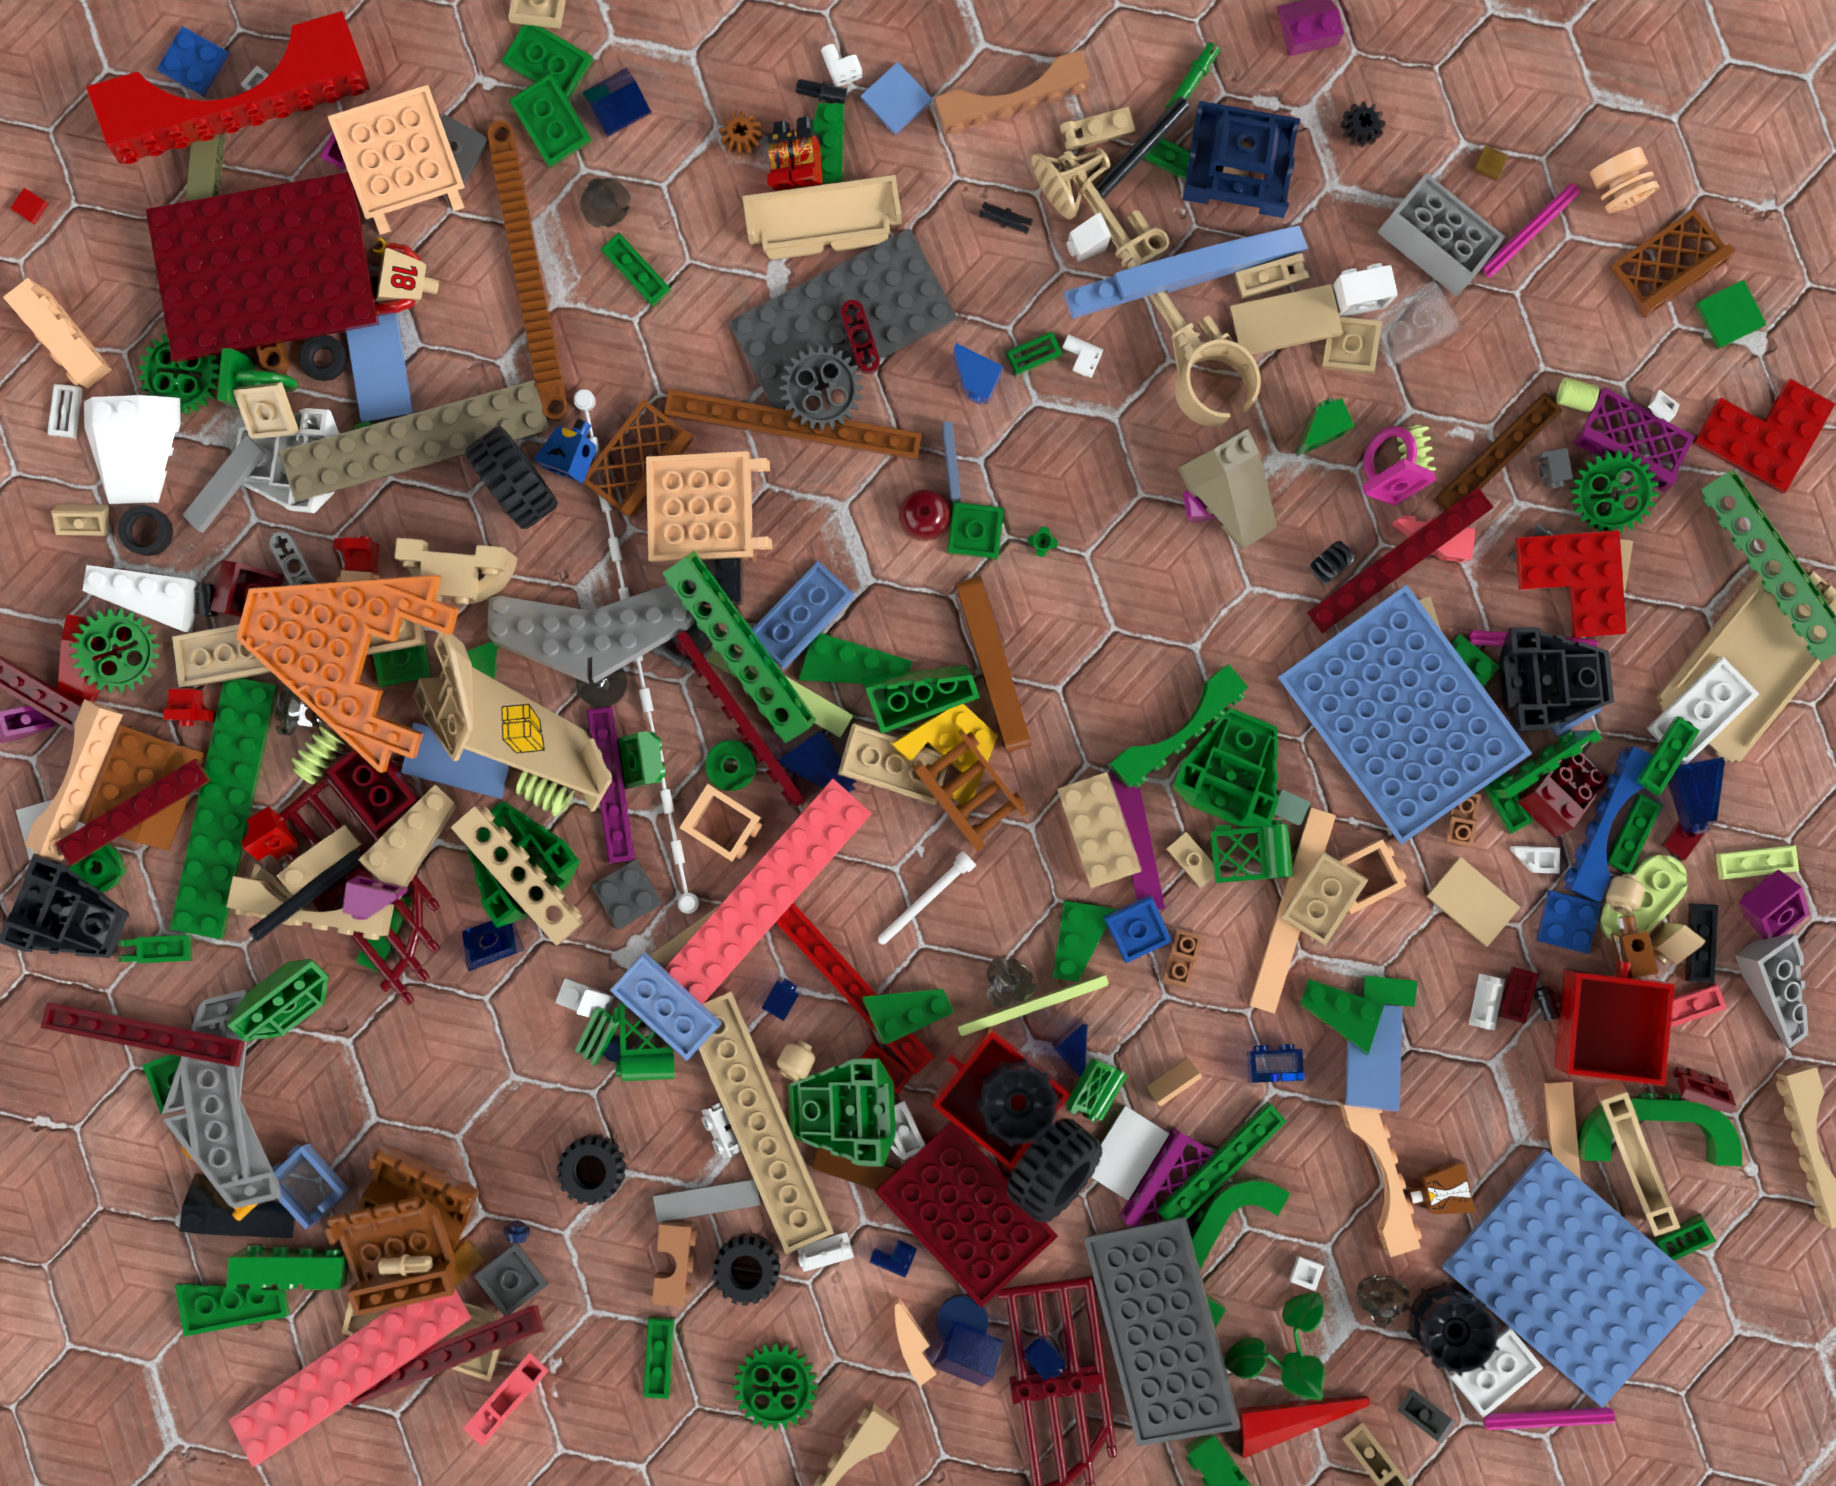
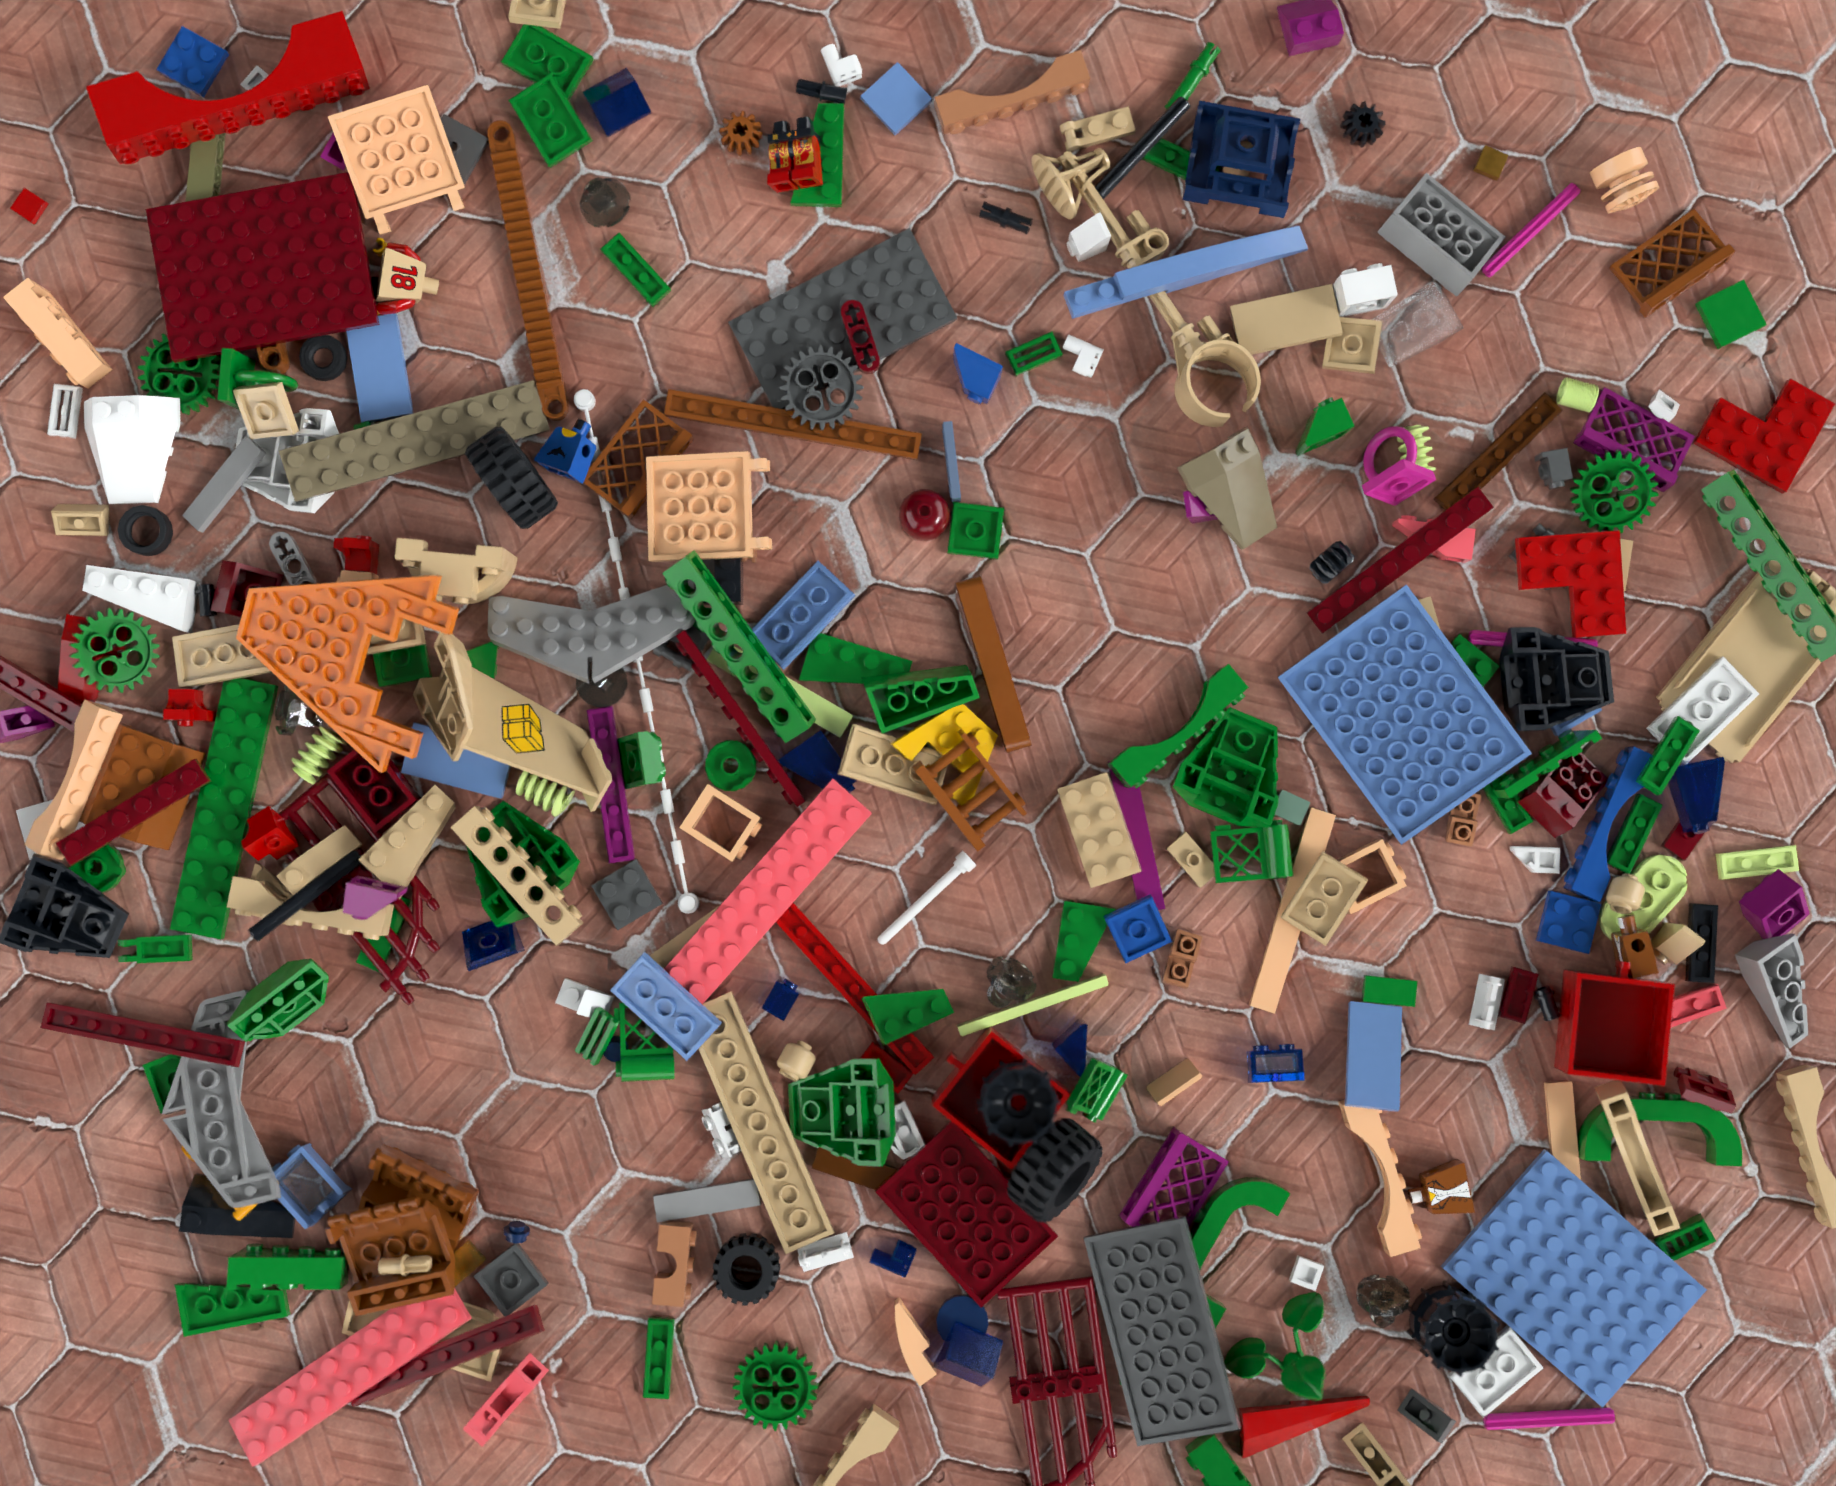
(579, 1188): black tyre -> none
(823, 215): tan slope -> none
(1045, 1357): clear blue brick -> none
(1050, 542): green plate -> none
(1128, 1152): white tile -> none
(1223, 1163): green tile -> none
(1271, 276): tan plate -> none
(1346, 1013): green wing -> none
(1473, 901): tan tile -> none

